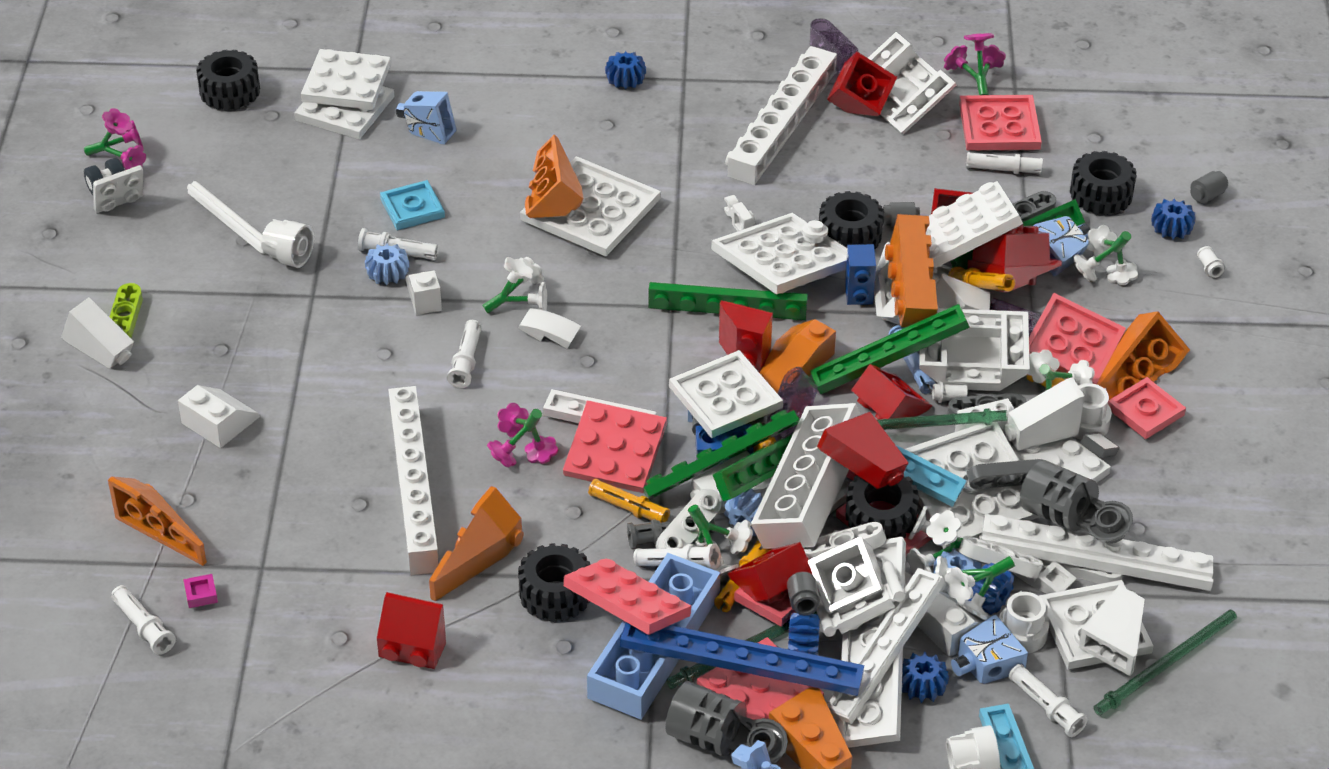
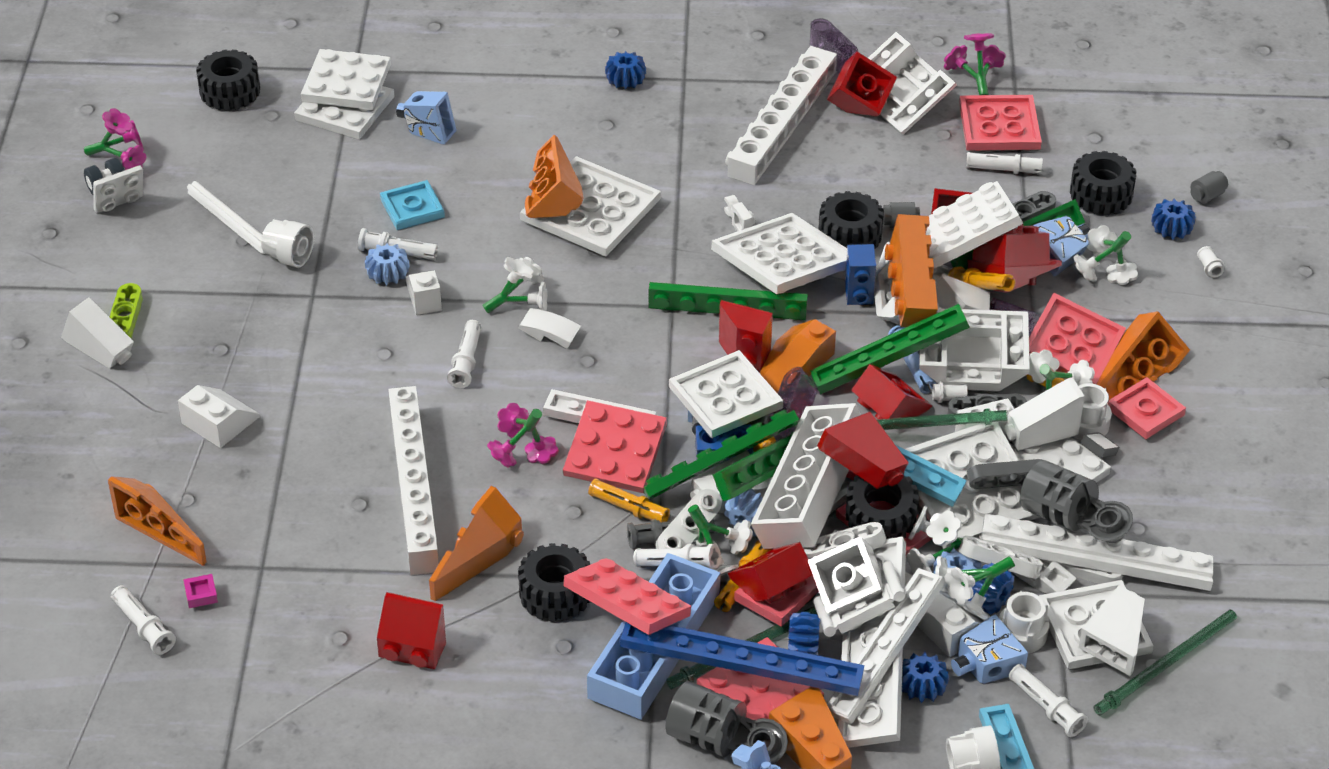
(803, 593): dark grey brick -> none
(814, 231): white plate -> none

